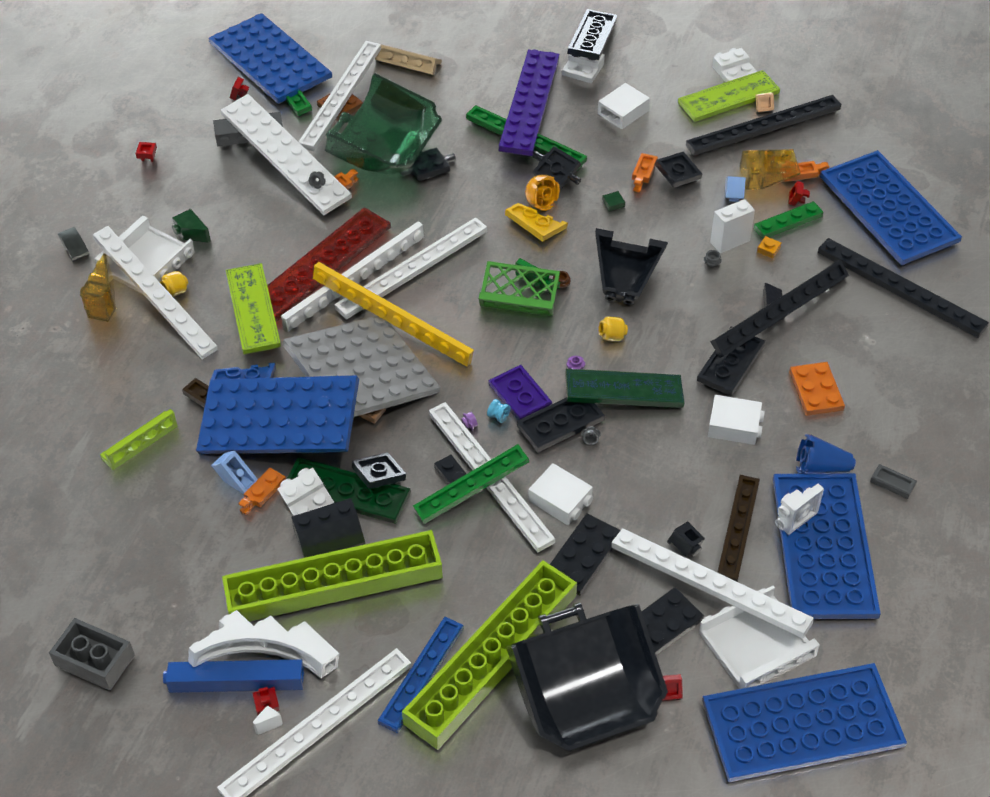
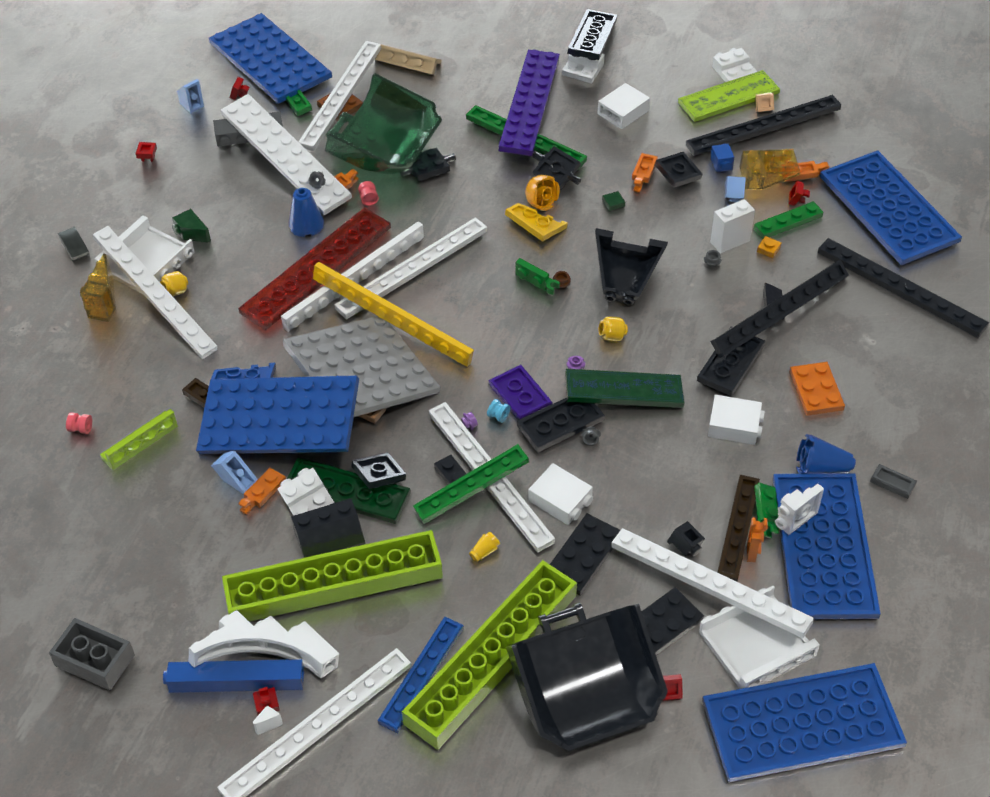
(79, 423): none -> coral wheel
(191, 96): none -> light blue slope
(253, 308): lime tile -> none
(304, 214): none -> blue cone
(368, 193): none -> coral wheel
(486, 545): none -> yellow cone
(514, 302): bright green fence -> none
(722, 157): none -> blue brick
(755, 538): none -> orange plate
(767, 507): none -> green plate

